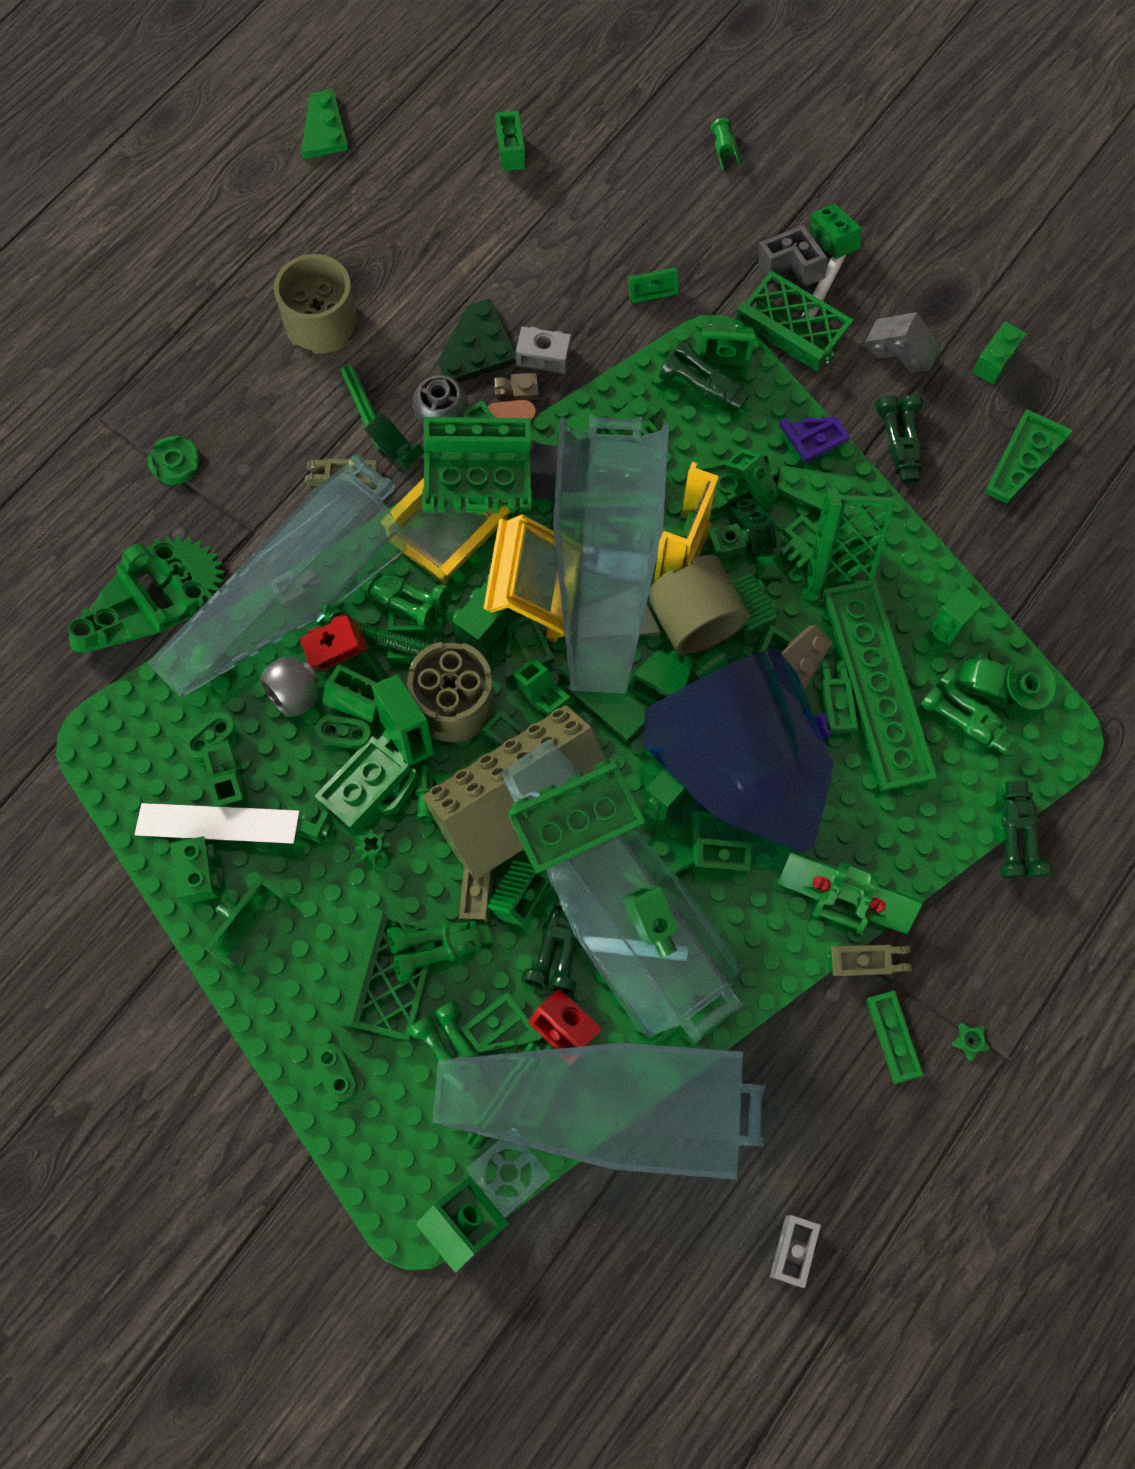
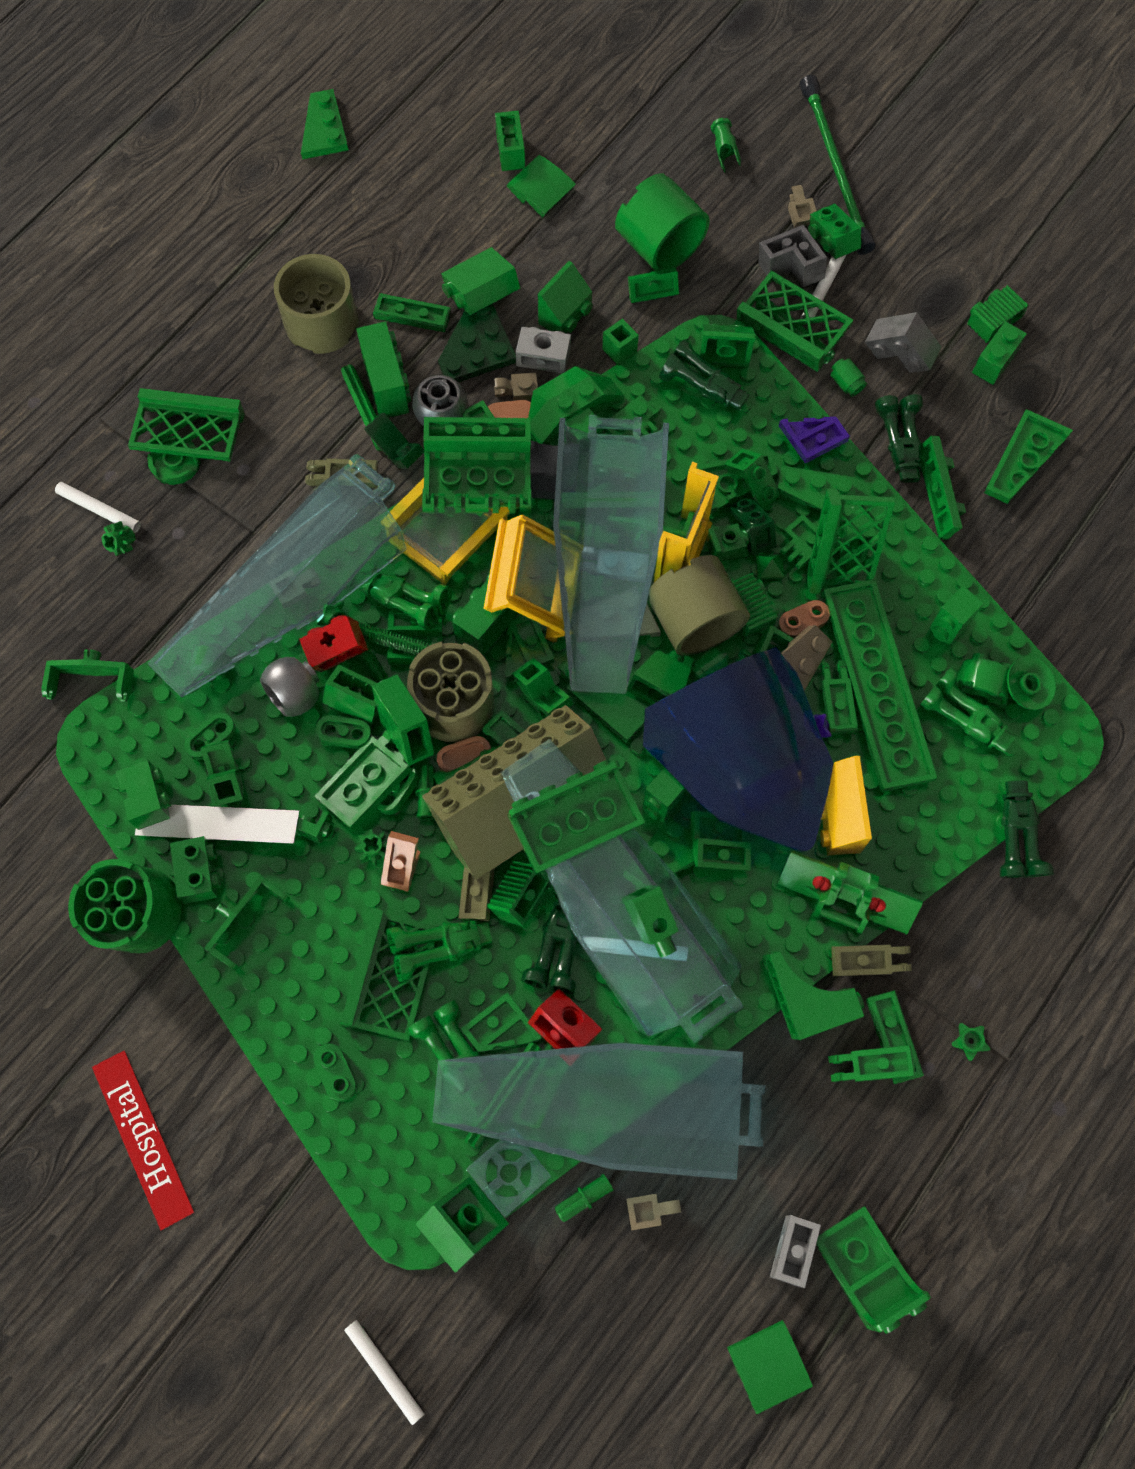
(90, 666): none -> green piece
(96, 506): none -> white piece
(118, 538): none -> green gear
(142, 1140): none -> red sticker
(146, 799): none -> green brick
(147, 909): none -> green brick
(174, 567): green connector -> none
(194, 407): none -> green fence
(384, 369): none -> green piece
(384, 1372): none -> white piece
(400, 861): none -> nougat slope
(412, 312): none -> green tile
(461, 752): none -> nougat tile
(480, 281): none -> green brick
(541, 185): none -> green slope
(564, 300): none -> green slope
(568, 396): none -> green wedge
(583, 1198): none -> green axle
(620, 342): none -> green brick
(646, 1211): none -> dark tan plate
(662, 222): none -> green brick
(769, 1367): none -> green slope
(800, 207): none -> dark tan plate
(804, 617): none -> nougat plate
(807, 1007): none -> green arch
(811, 91): none -> green hose
(846, 810): none -> yellow slope
(848, 377): none -> green brick
(870, 1272): none -> green bracket
(876, 1064): none -> green hinge
(939, 488): none -> green hinge
(1000, 307): none -> green brick

